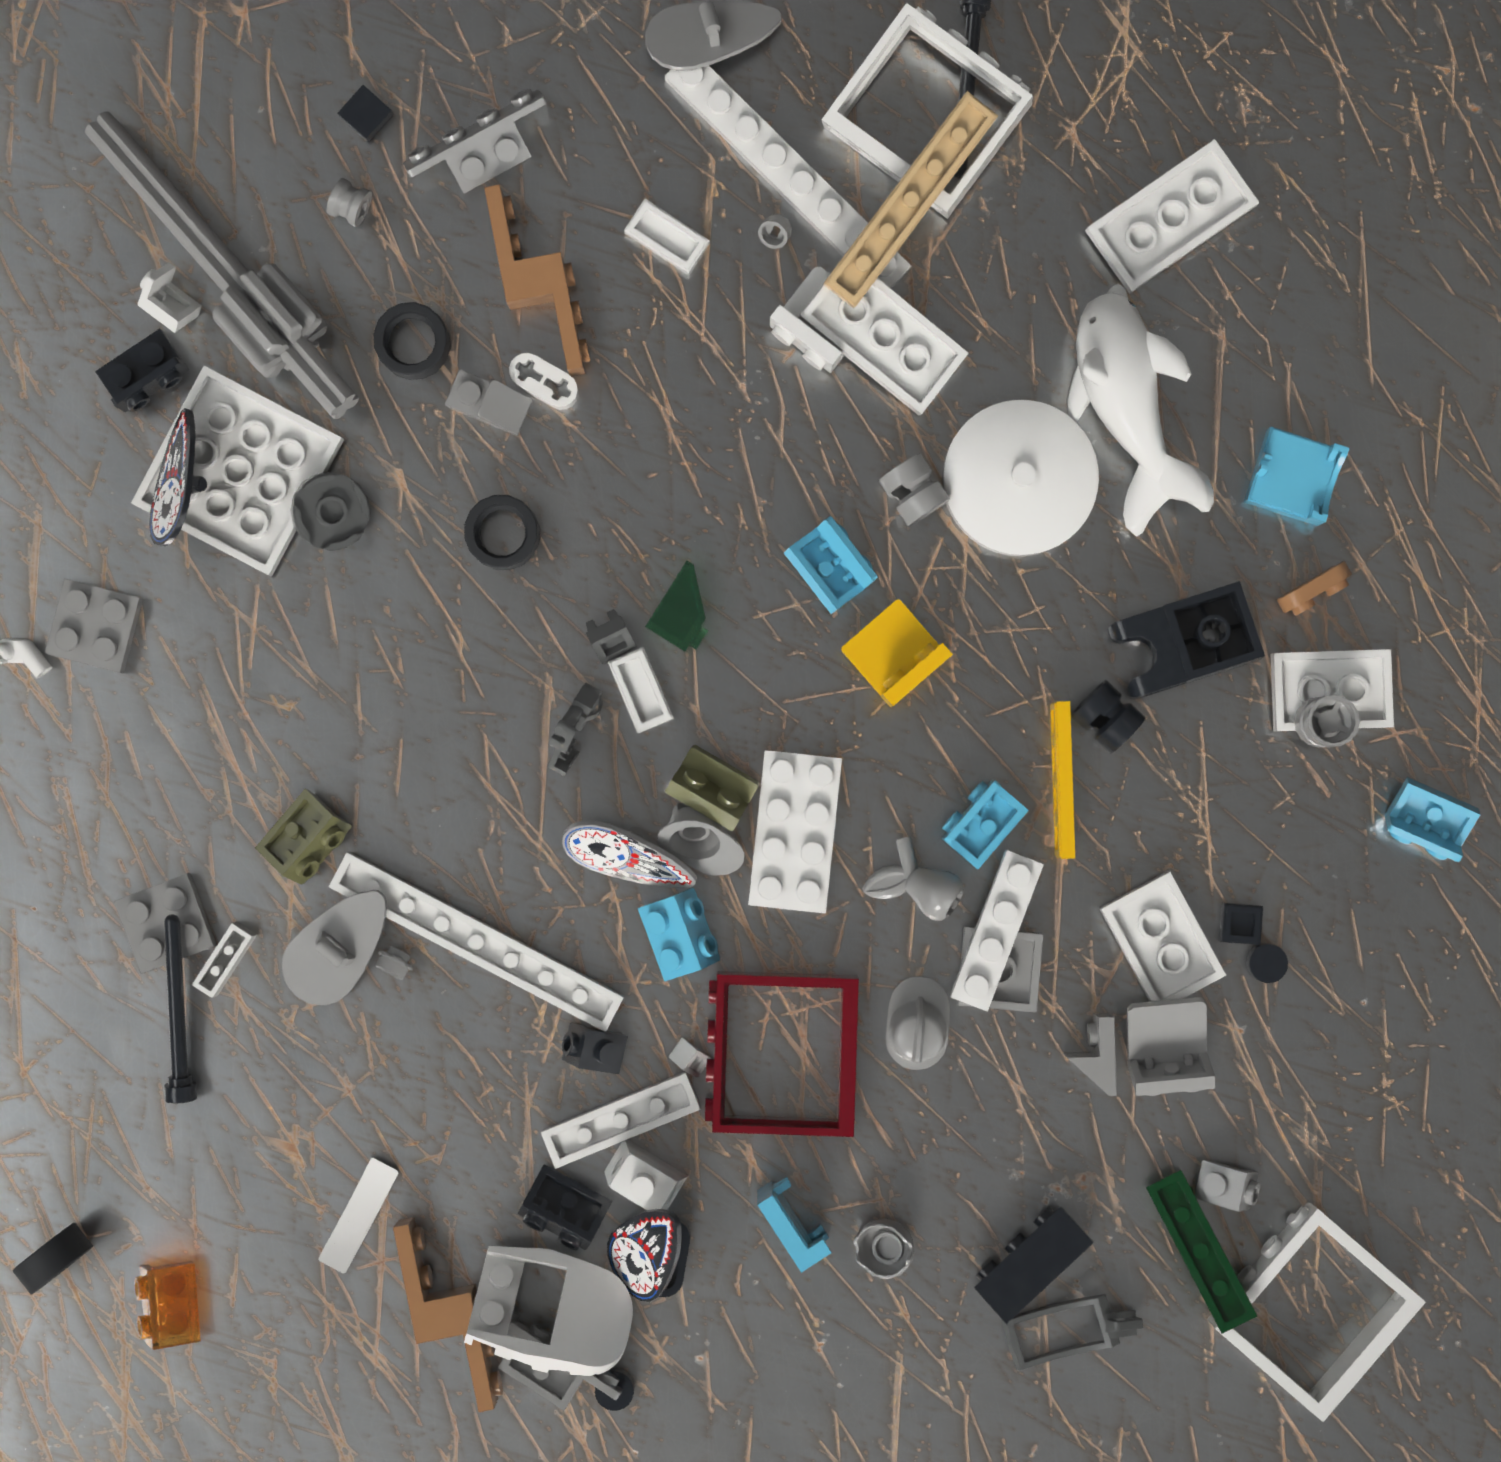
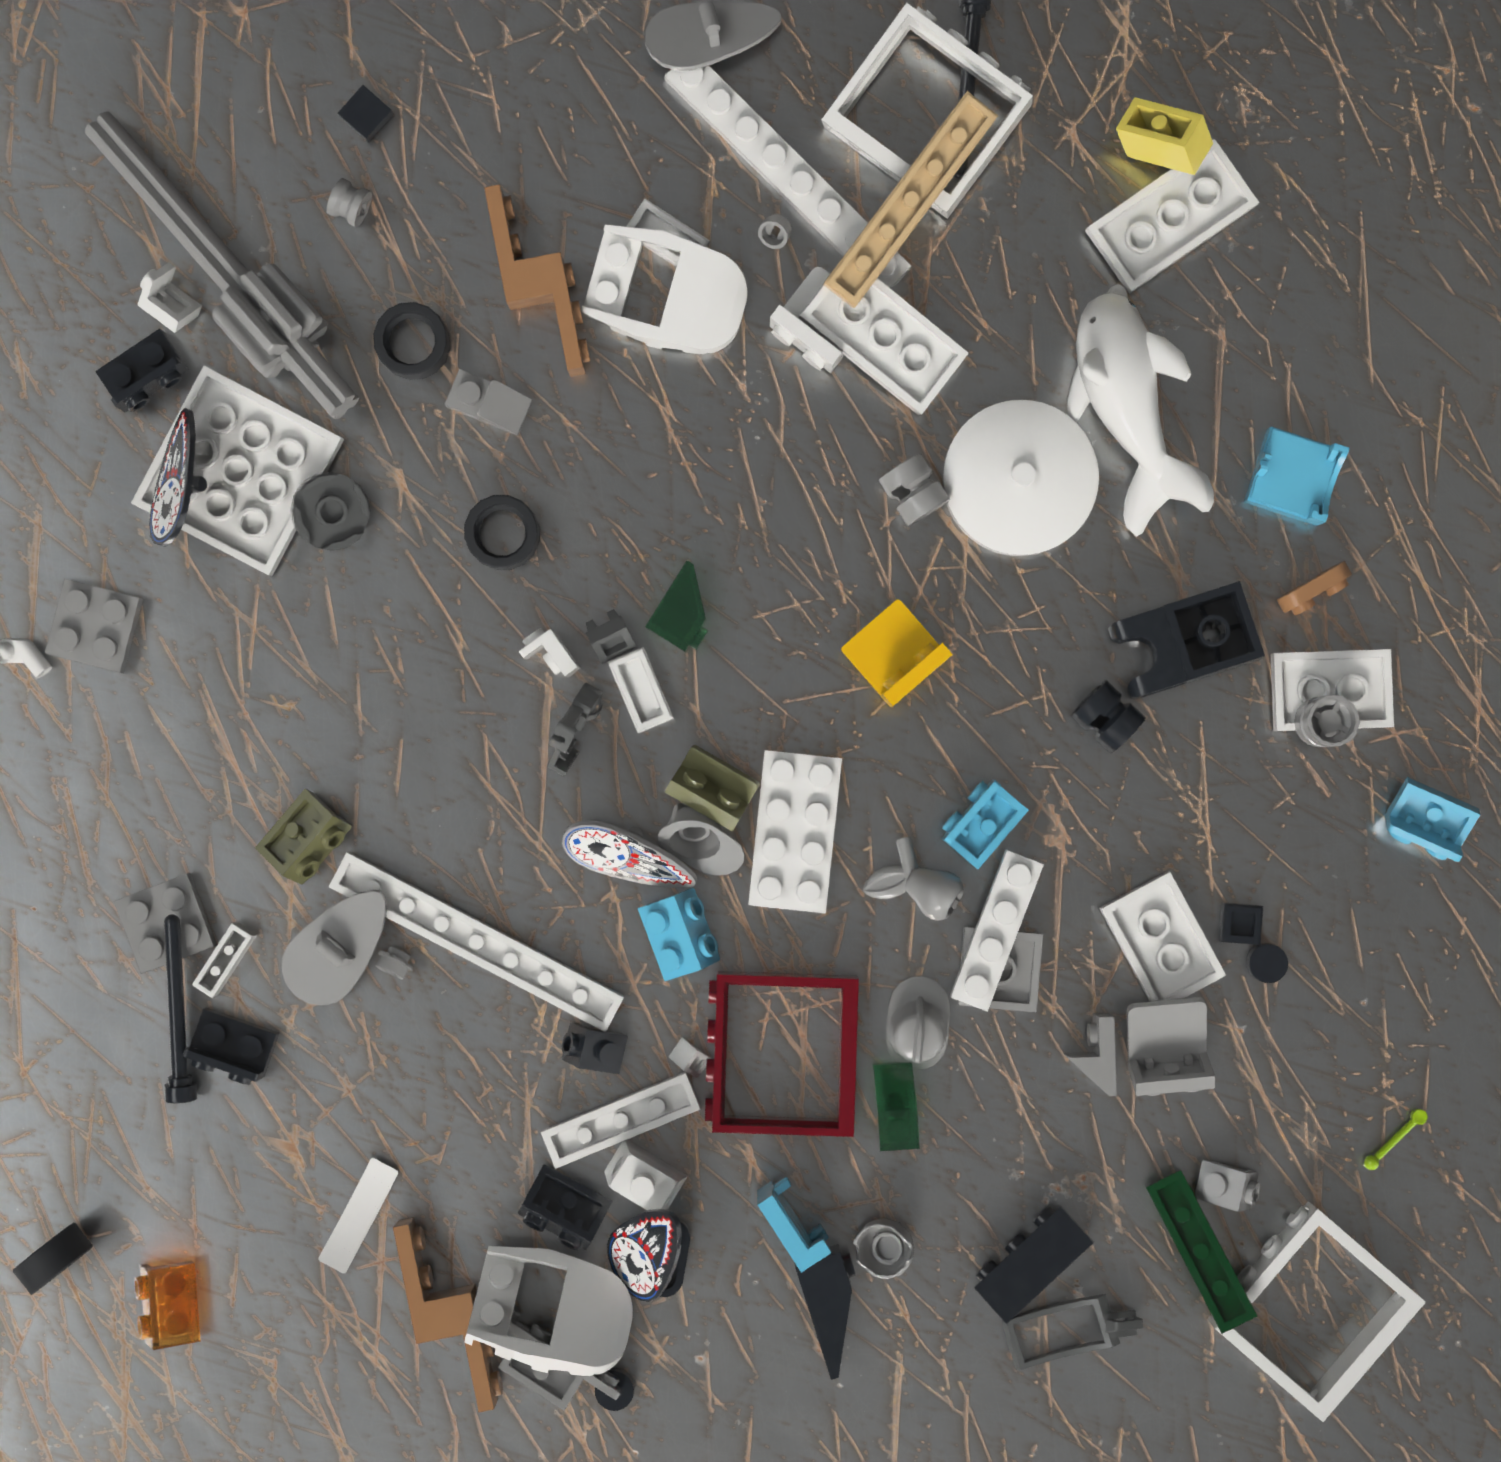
(231, 1046): none -> black bracket
(482, 148): light grey bracket -> none
(548, 373): white beam -> none
(557, 655): none -> white bracket
(703, 299): none -> white slope
(828, 1298): none -> black slope
(831, 564): medium azure bracket -> none
(895, 1106): none -> clear green slope
(1062, 779): yellow tile -> none
(1164, 135): none -> light yellow brick
(1417, 1116): none -> lime hinge

